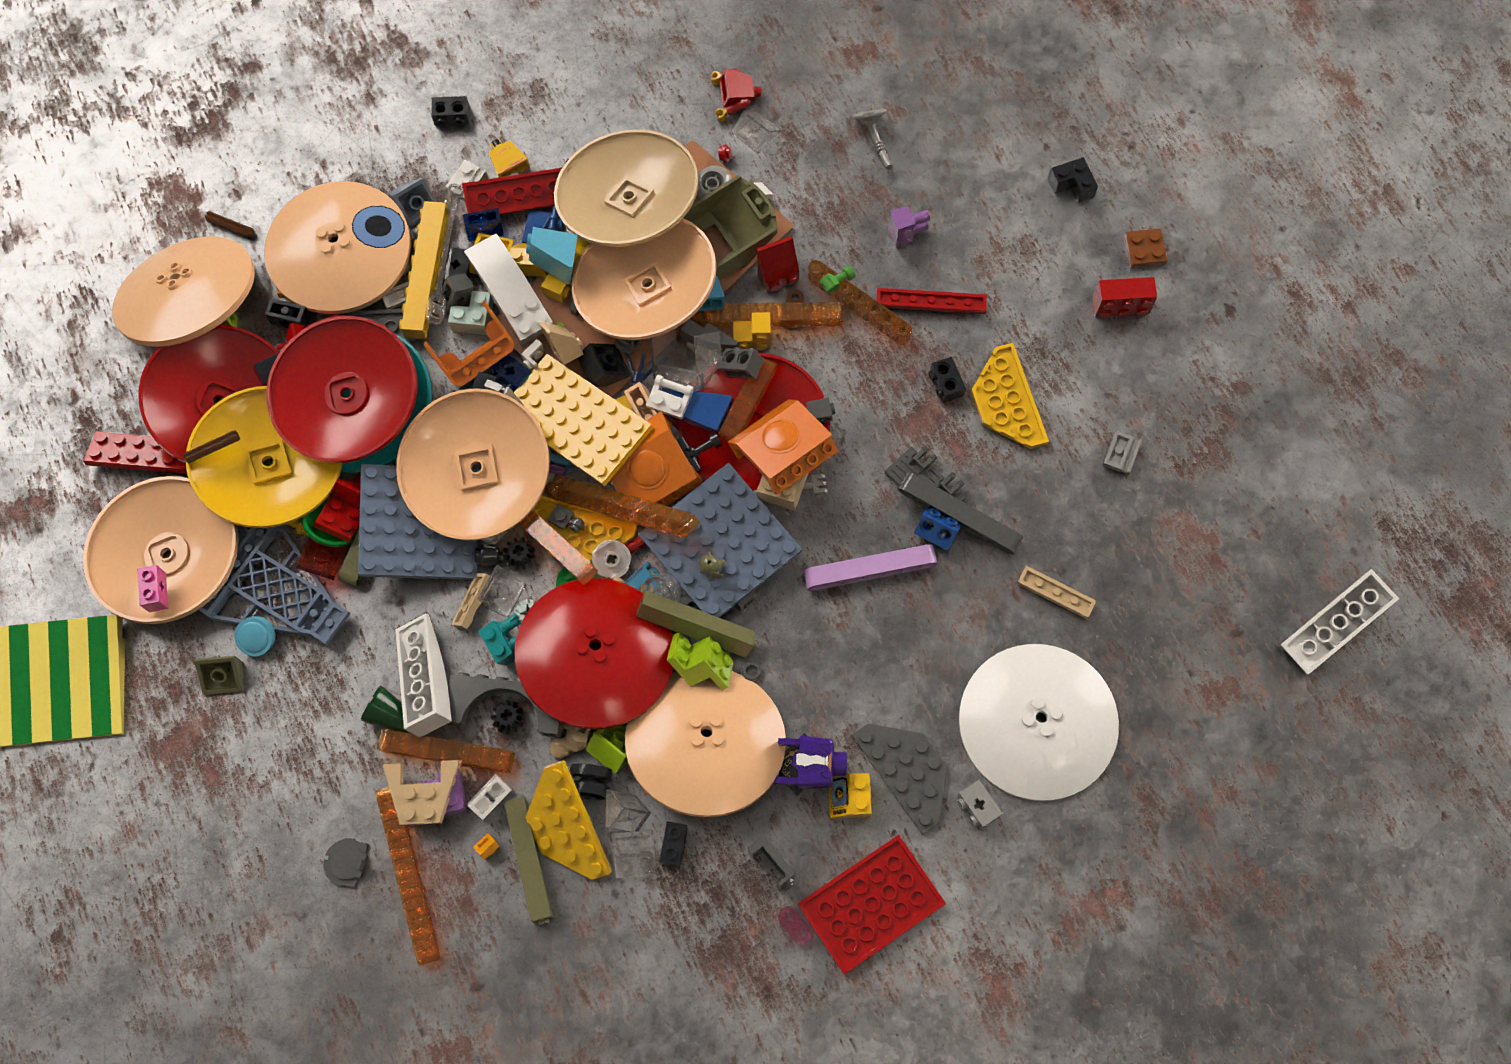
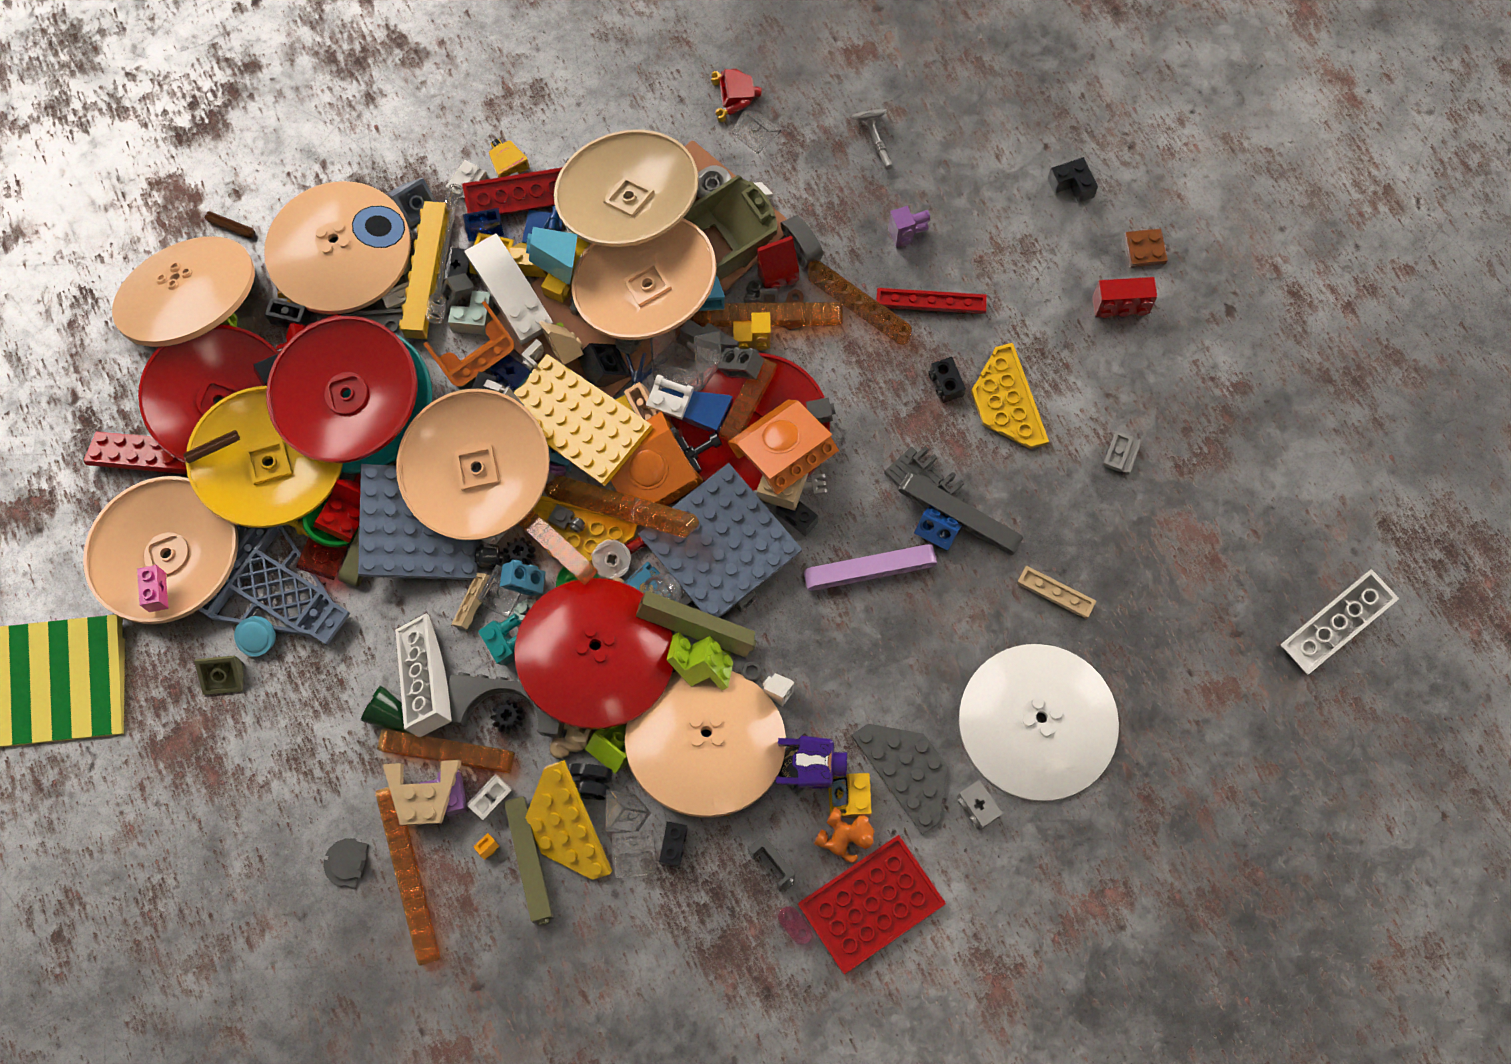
(450, 107): black brick -> none
(522, 578): none -> dark azure brick
(713, 569): olive animal -> none
(724, 153): red plate -> none
(750, 288): none -> pearl dark grey plate
(766, 296): none -> dark grey plate
(778, 688): none -> white slope
(801, 519): none -> black brick
(805, 242): none -> dark grey beam
(832, 283): bright green leg -> none
(858, 832): none -> orange animal

